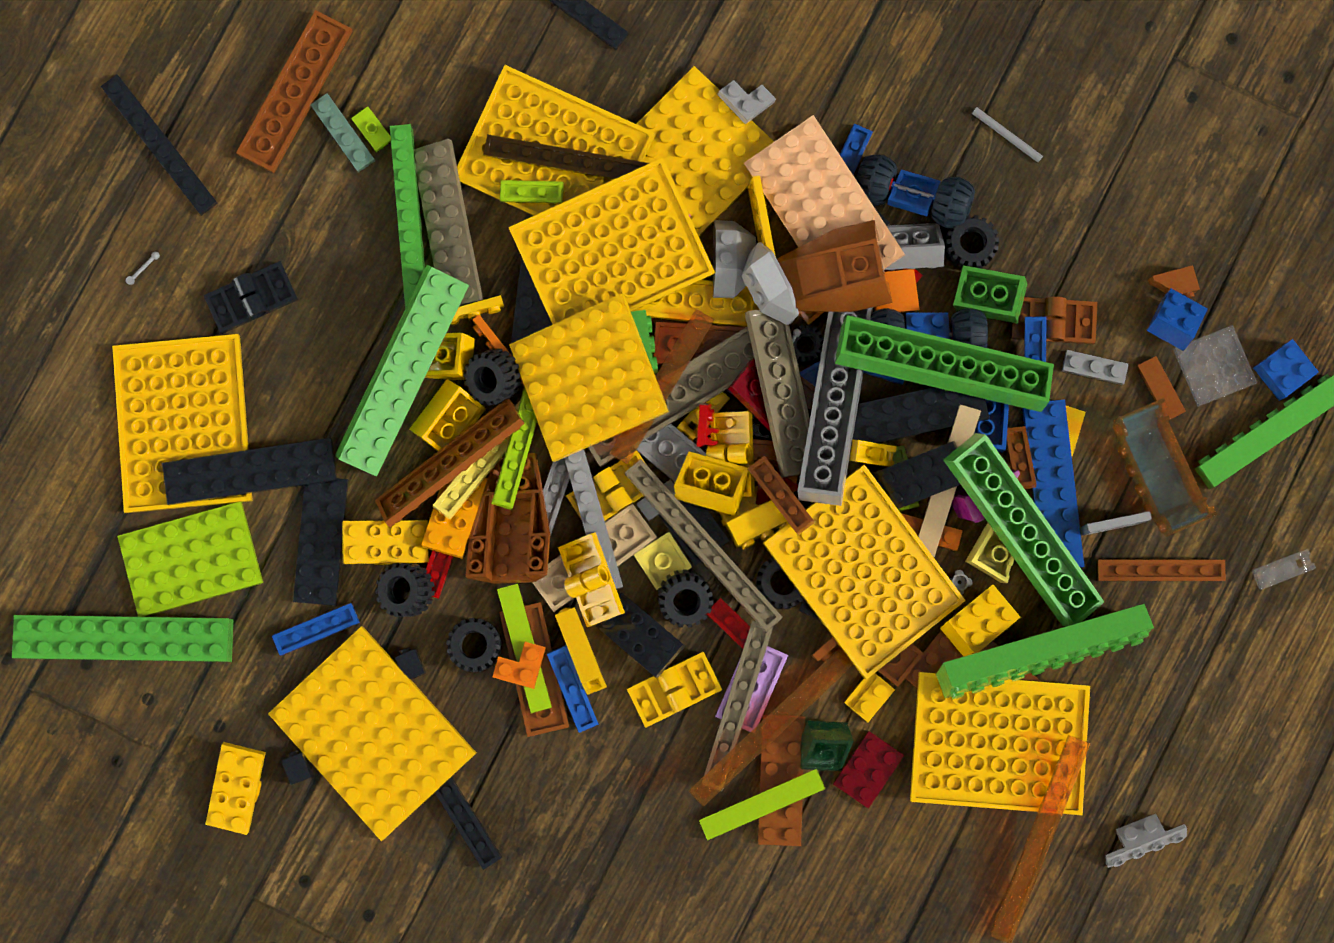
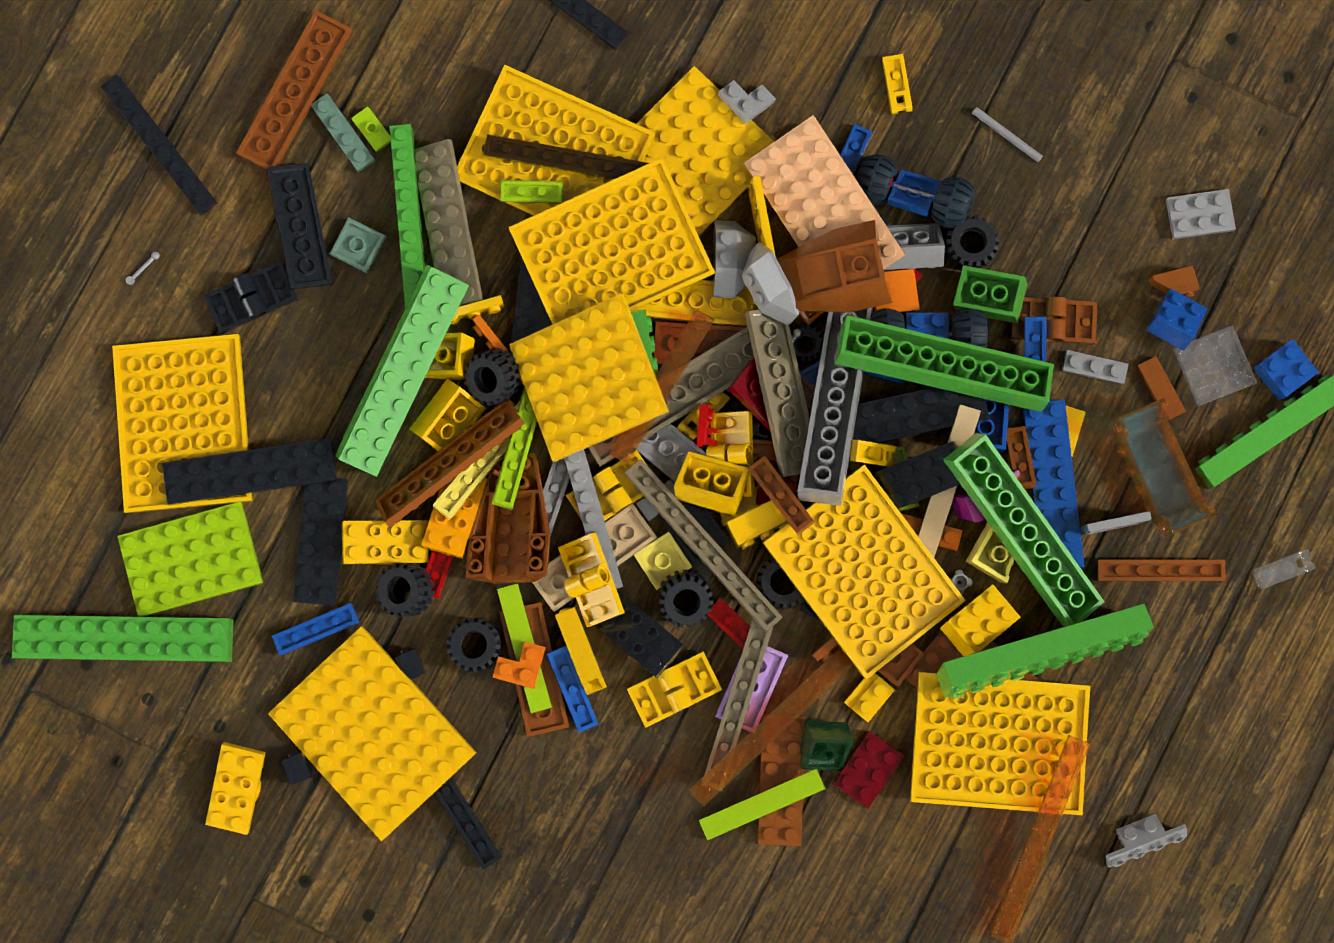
(299, 226): none -> black plate
(357, 245): none -> sand green tile
(897, 83): none -> yellow plate
(1200, 214): none -> light grey plate

